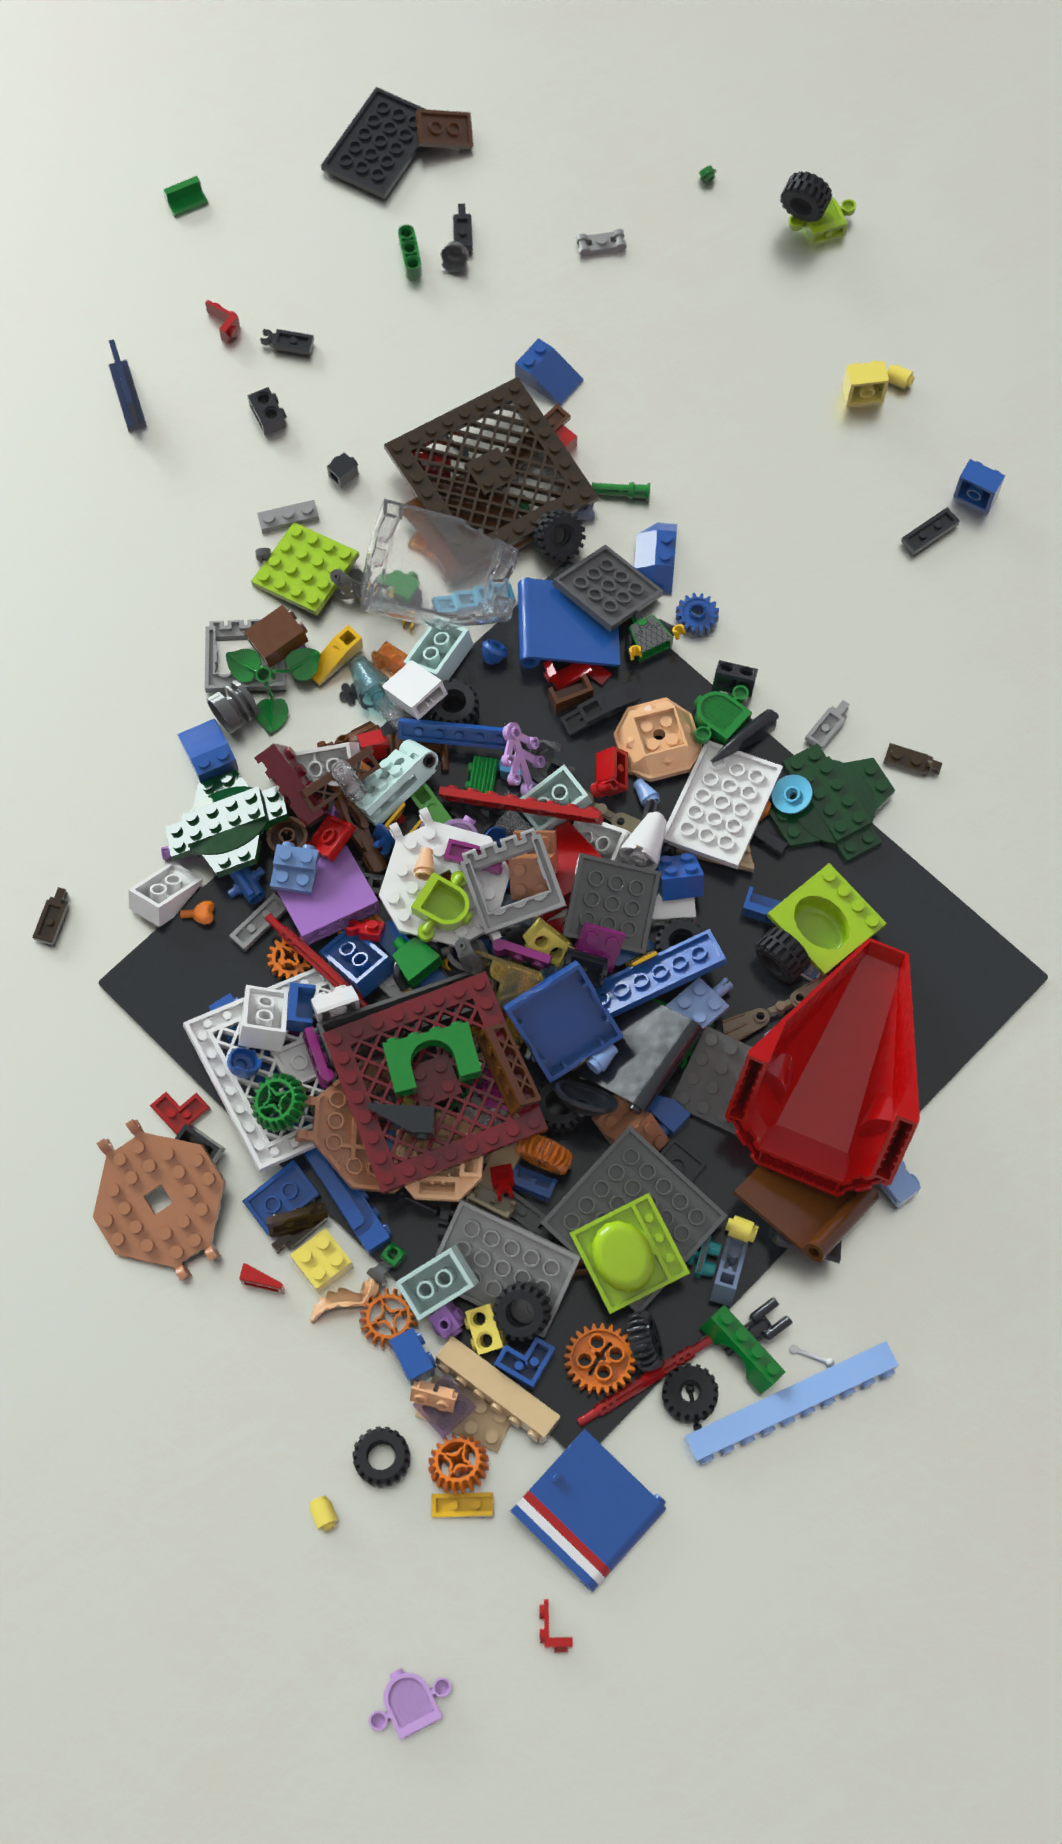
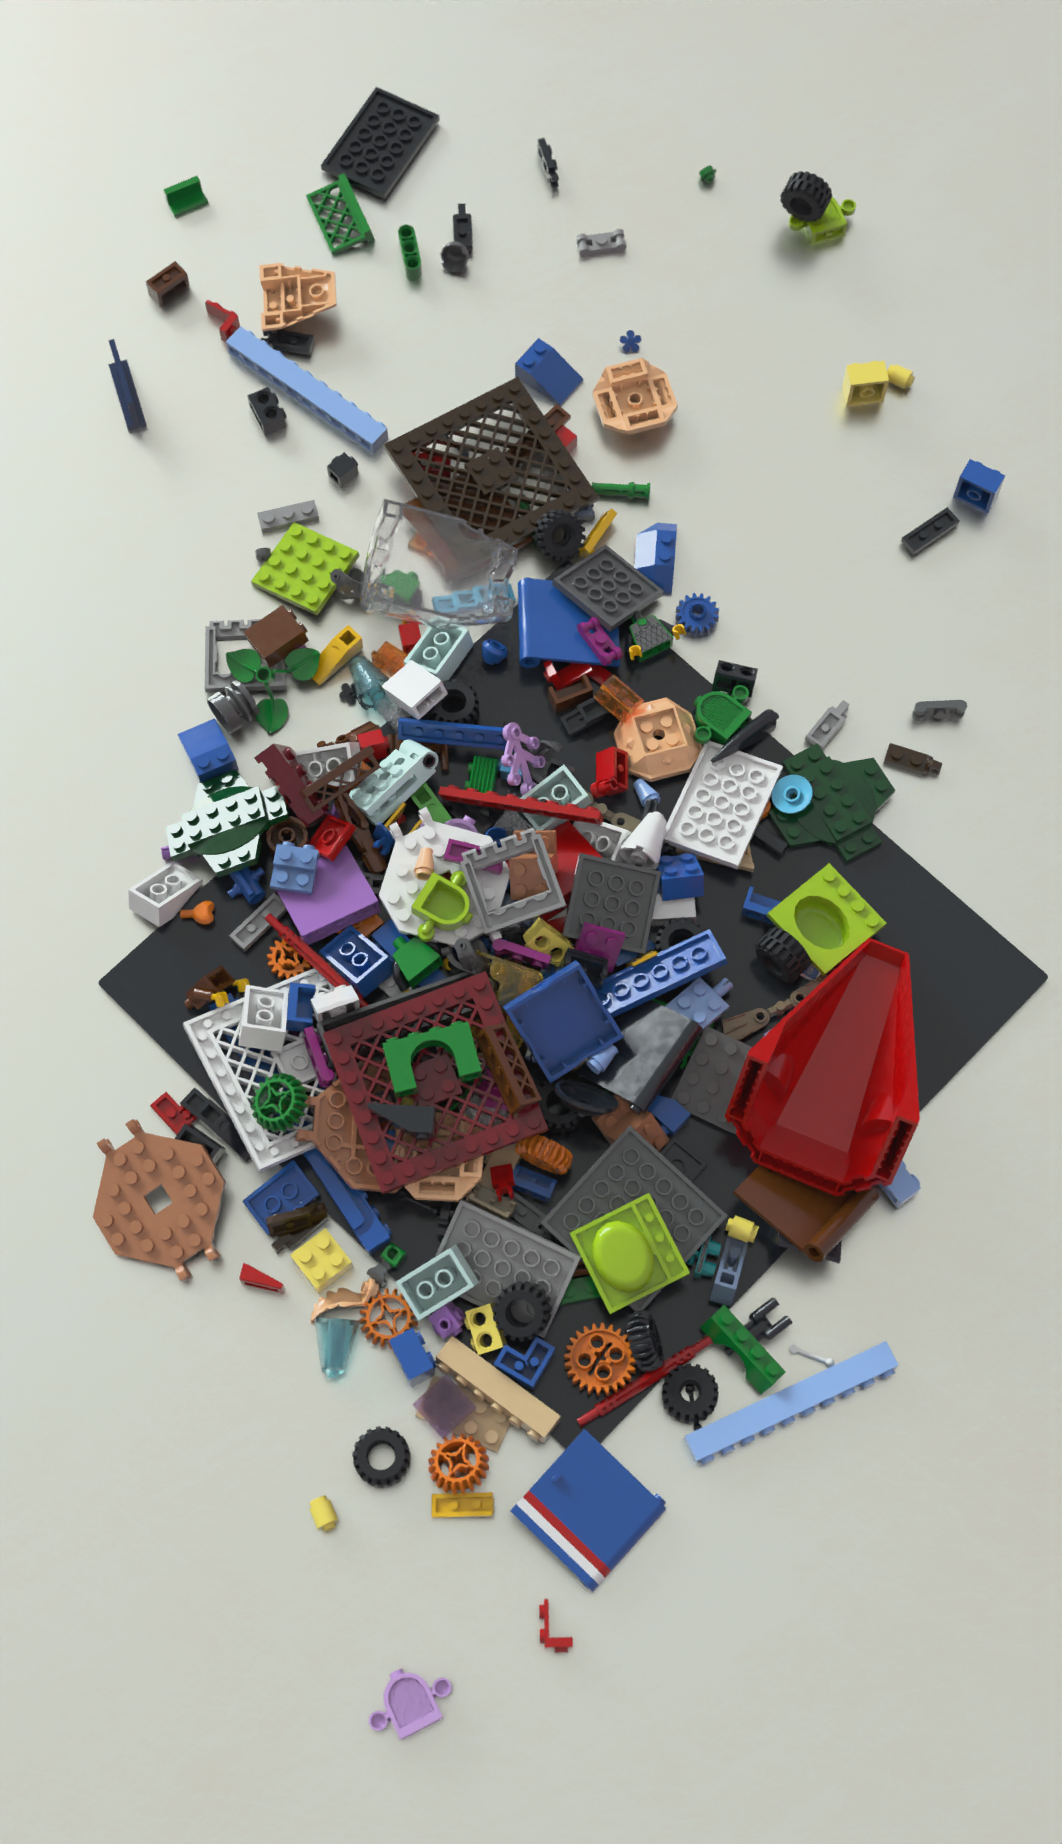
(51, 917): dark brown hinge -> none
(165, 281): none -> reddish brown panel
(212, 988): none -> reddish brown torso
(216, 1121): none -> black slope
(243, 1063): blue hair -> none
(294, 294): none -> light nougat wedge
(307, 390): none -> light blue brick
(335, 1343): none -> clear light blue cone
(343, 774): clear piece -> none
(351, 205): none -> green fence
(368, 930): red plate -> none
(409, 636): none -> red brick
(423, 1394): light nougat hinge -> none
(444, 129): reddish brown plate -> none
(548, 163): none -> black plate
(580, 1290): none -> green plate
(596, 533): none -> yellow hinge
(599, 641): none -> magenta plate
(618, 698): none -> clear orange bracket
(630, 341): none -> blue plant
(631, 383): none -> light nougat piece
(939, 709): none -> dark grey plate

